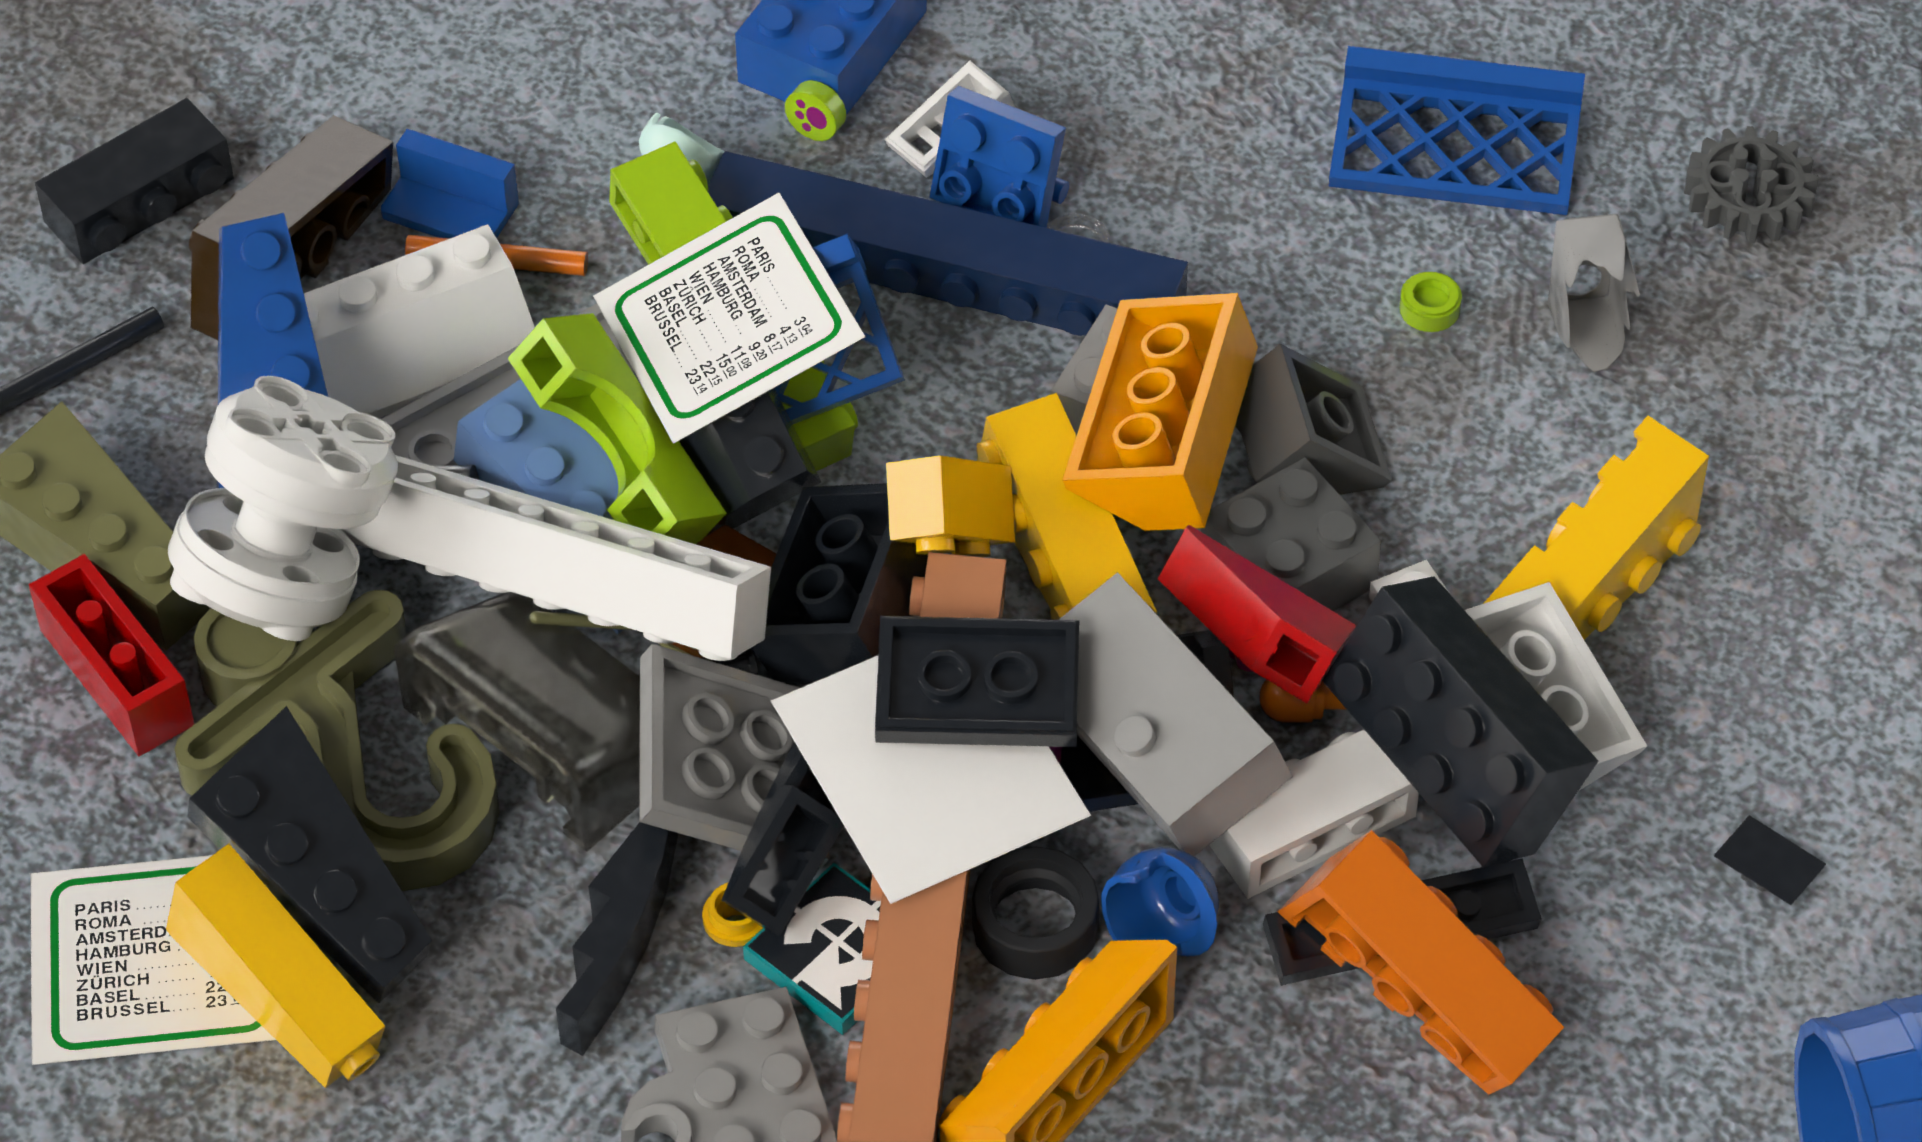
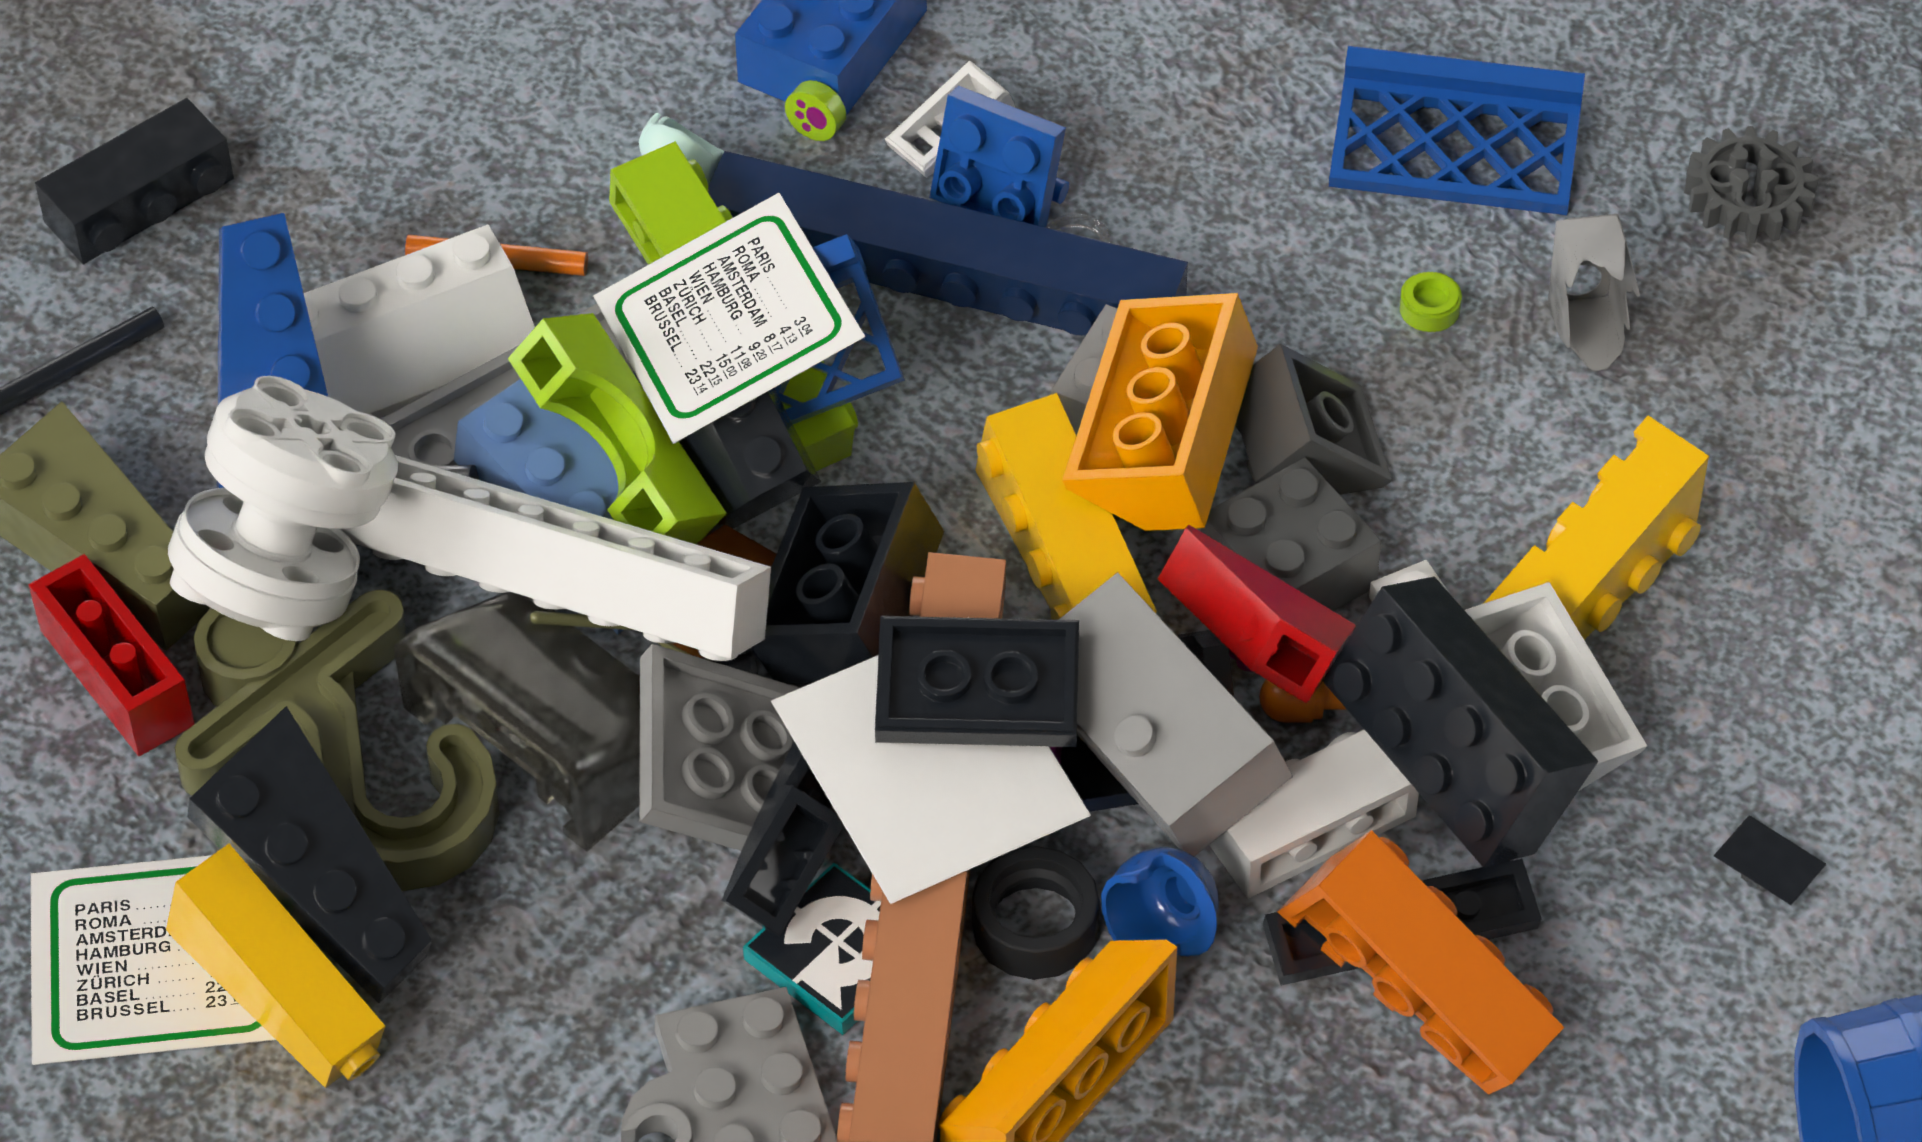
(321, 187): wedge -> none
(449, 188): blue panel -> none
(624, 914): black slope -> none
(722, 930): yellow plate -> none
(950, 505): yellow brick -> none

